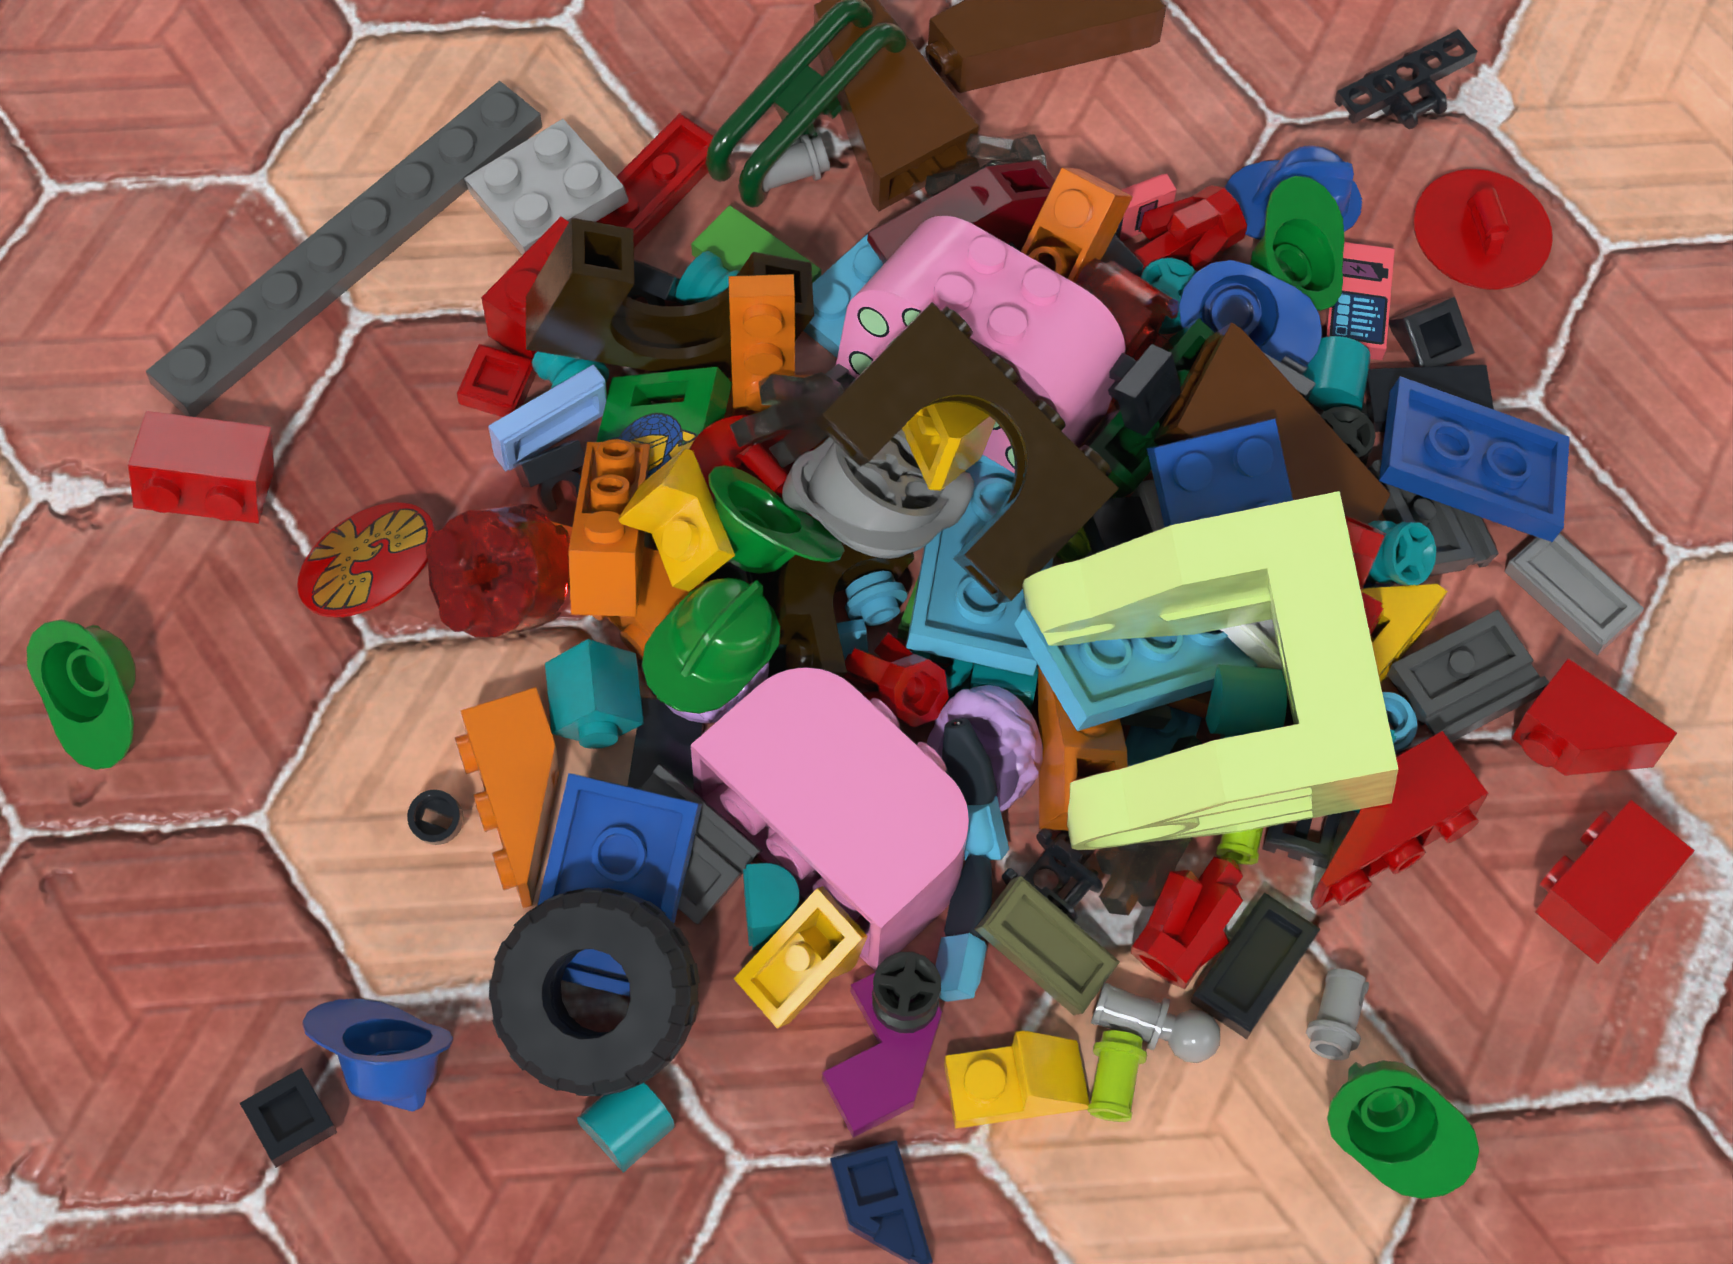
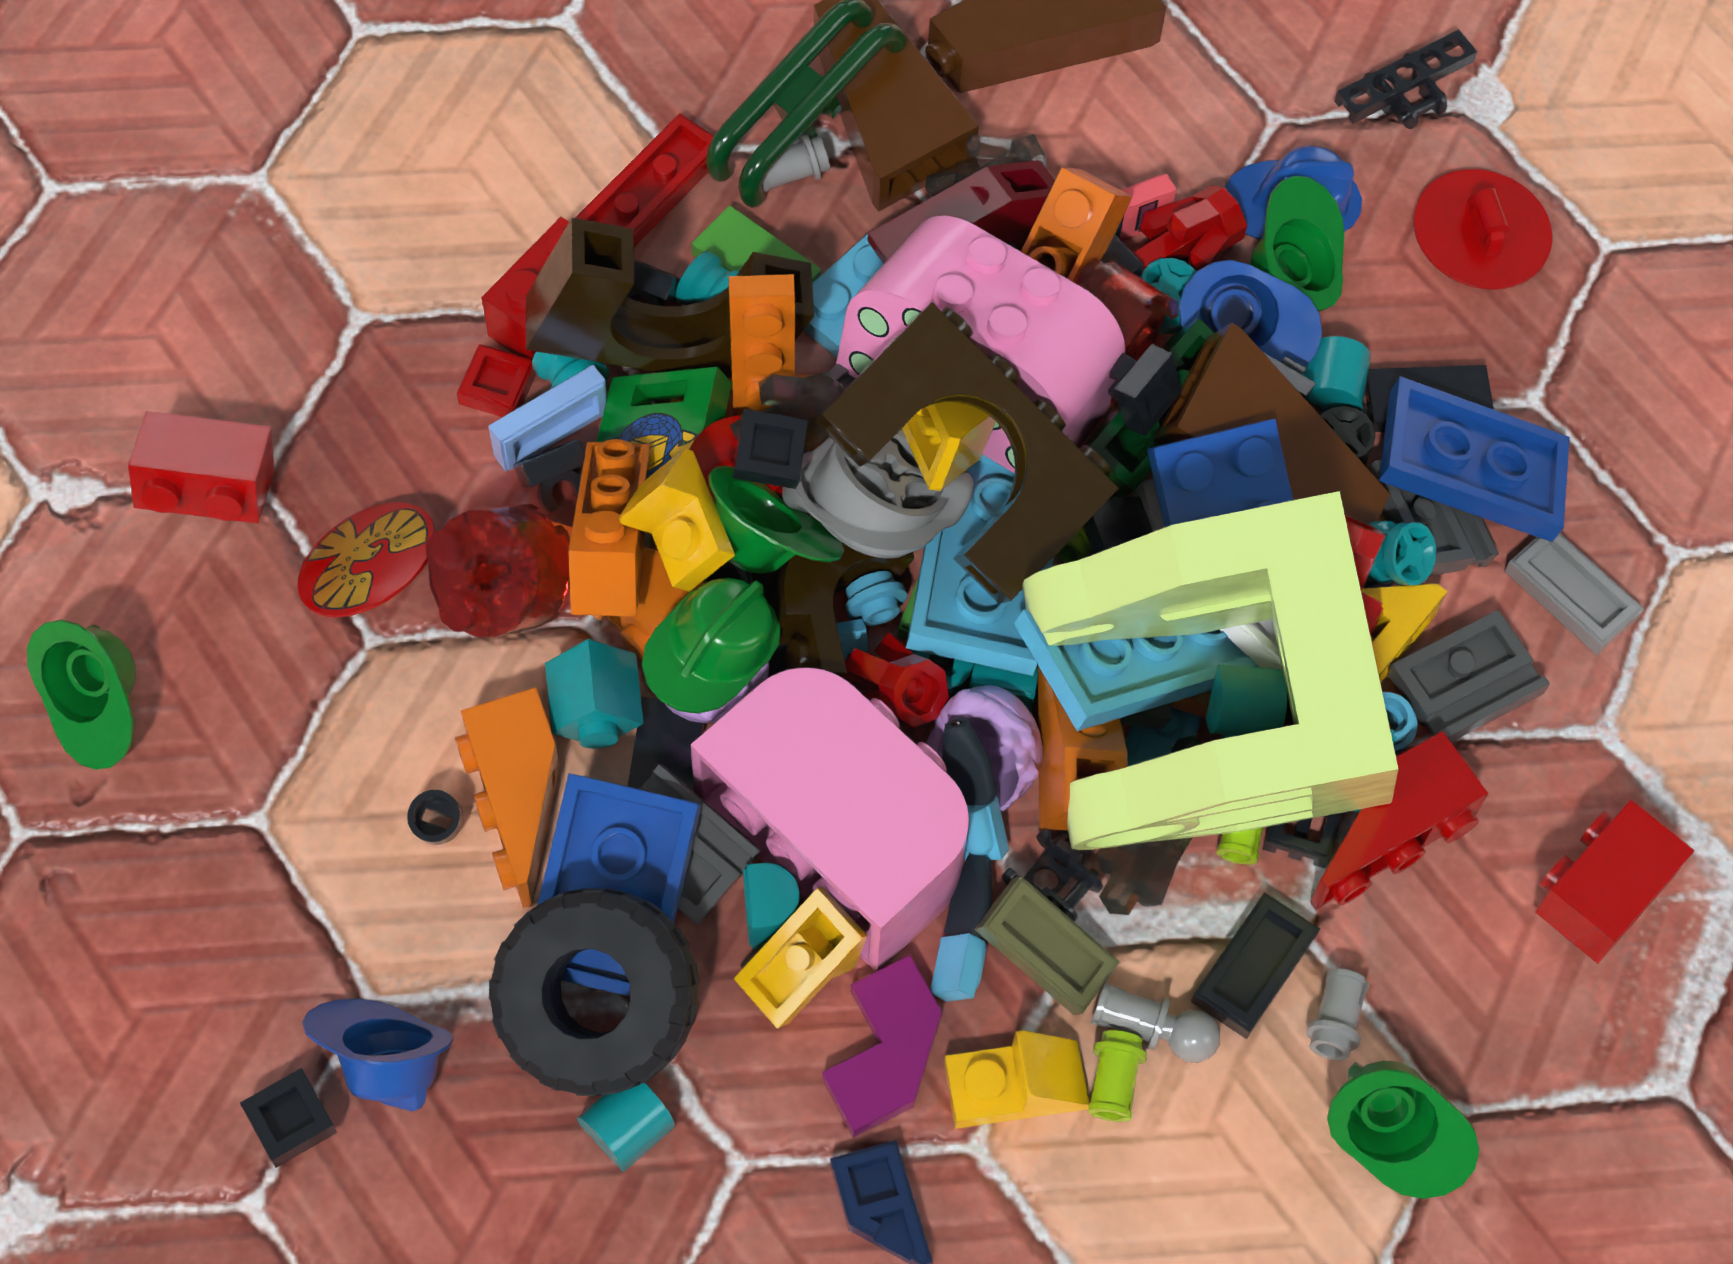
(341, 251): dark grey plate -> none
(545, 180): light grey plate -> none
(770, 449): none -> black tile
(907, 977): pearl dark grey wheel -> none
(1189, 921): red rock -> none
(1365, 298): tile -> none
(1432, 333): black slope -> none
(1589, 727): red slope -> none

